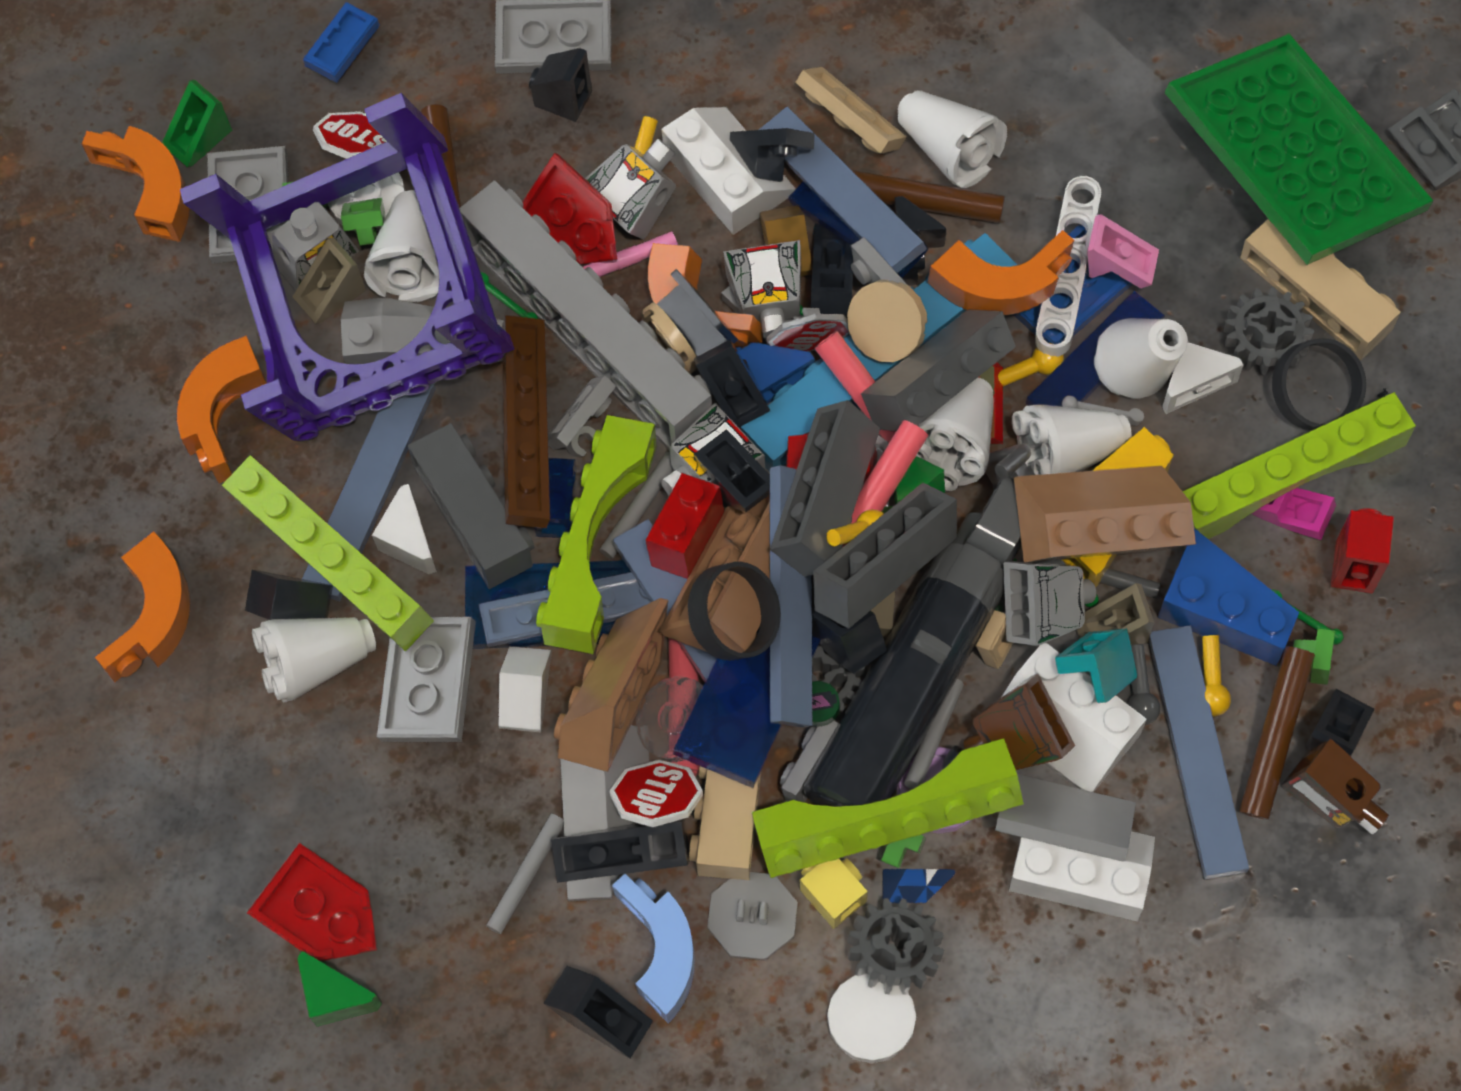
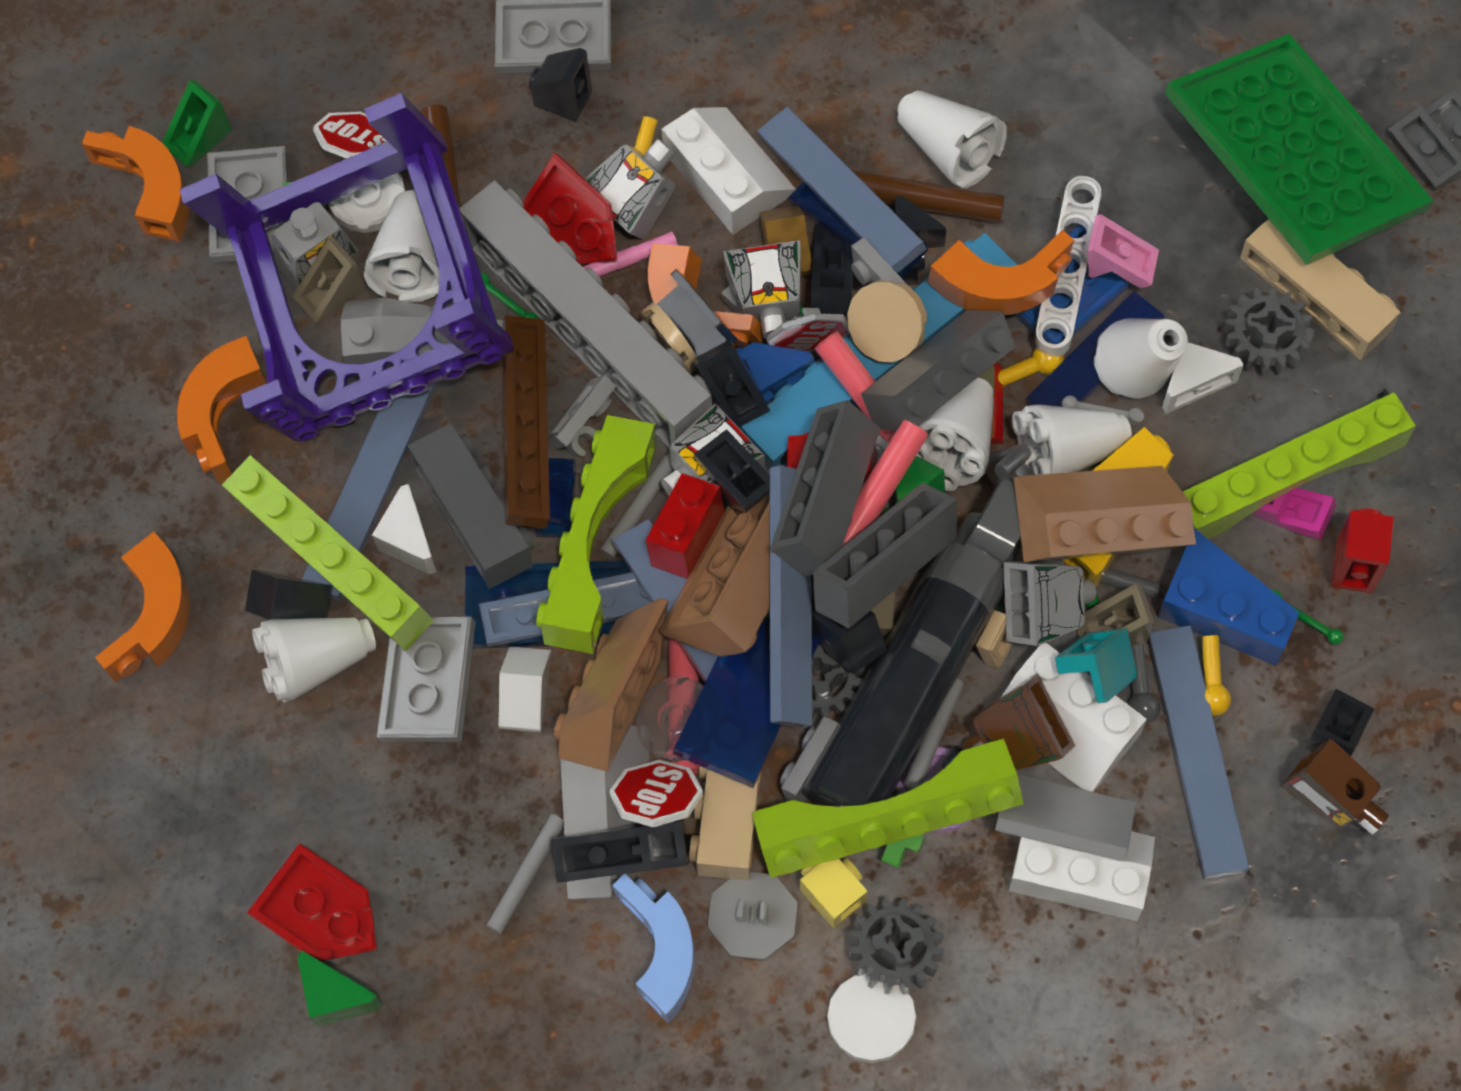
(341, 42): blue plate -> none
(363, 218): bright green tile -> none
(598, 1011): black slope -> none
(766, 149): black slope -> none
(768, 603): black tyre -> none
(824, 703): dark green tile -> none
(848, 532): yellow bar -> none
(850, 110): tan plate -> none
(914, 884): sticker -> none
(1277, 733): reddish brown piece -> none
(1322, 648): bright green tile -> none
(1352, 363): black tyre -> none

